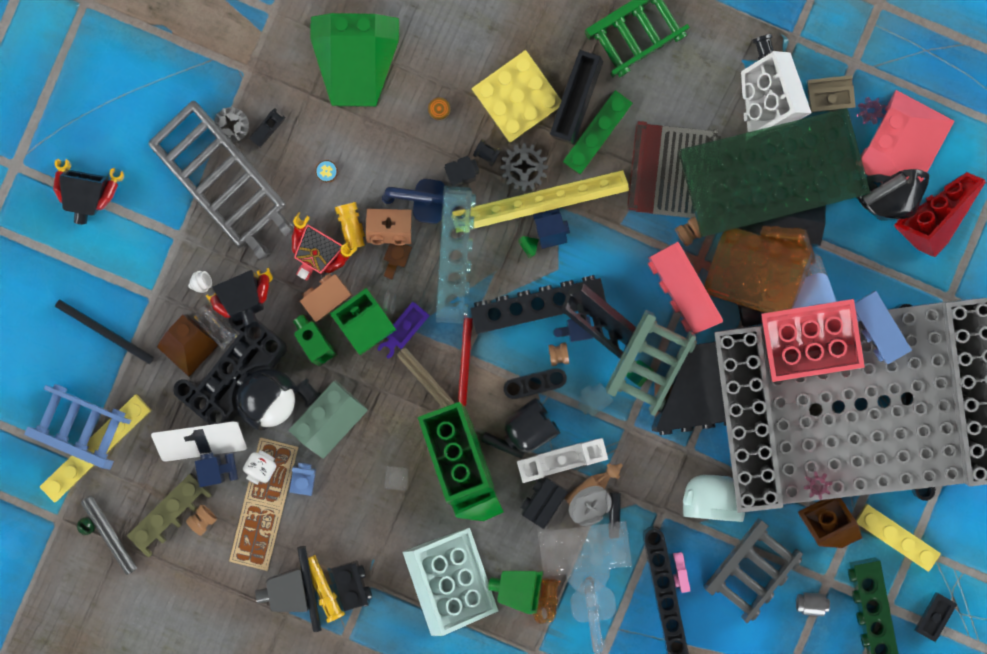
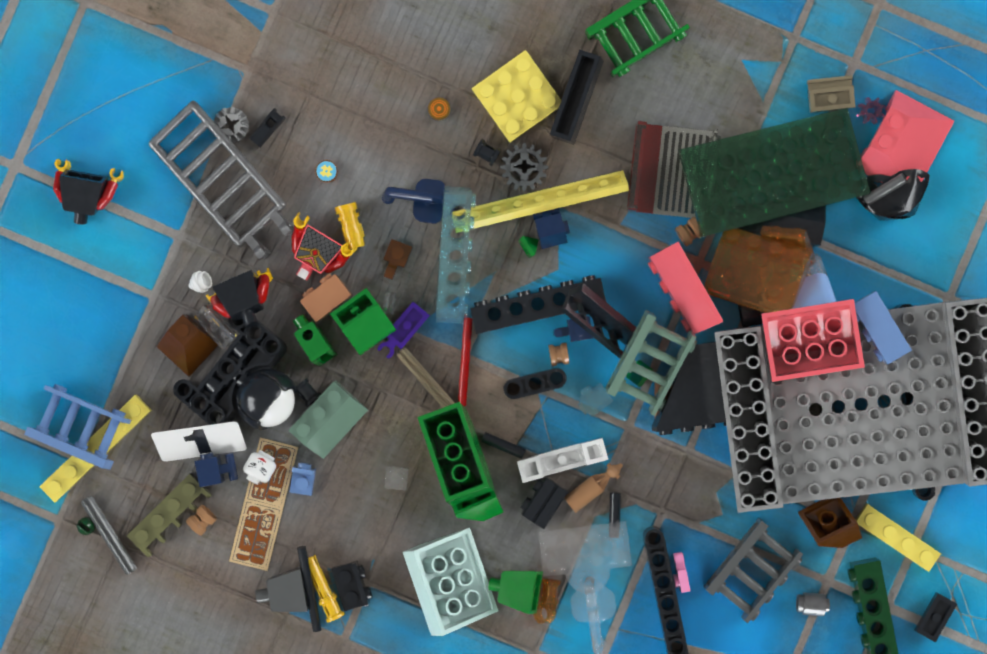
(104, 331): black piece -> none
(354, 55): green wedge -> none
(381, 219): nougat brick -> none
(461, 171): black brick -> none
(529, 427): black cylinder -> none
(590, 505): light grey tile -> none
(597, 132): green plate -> none
(711, 498): light aqua piece -> none
(763, 45): black bush -> none
(773, 92): white wedge -> none
(823, 489): clear pink gear -> none
(941, 215): red wedge -> none

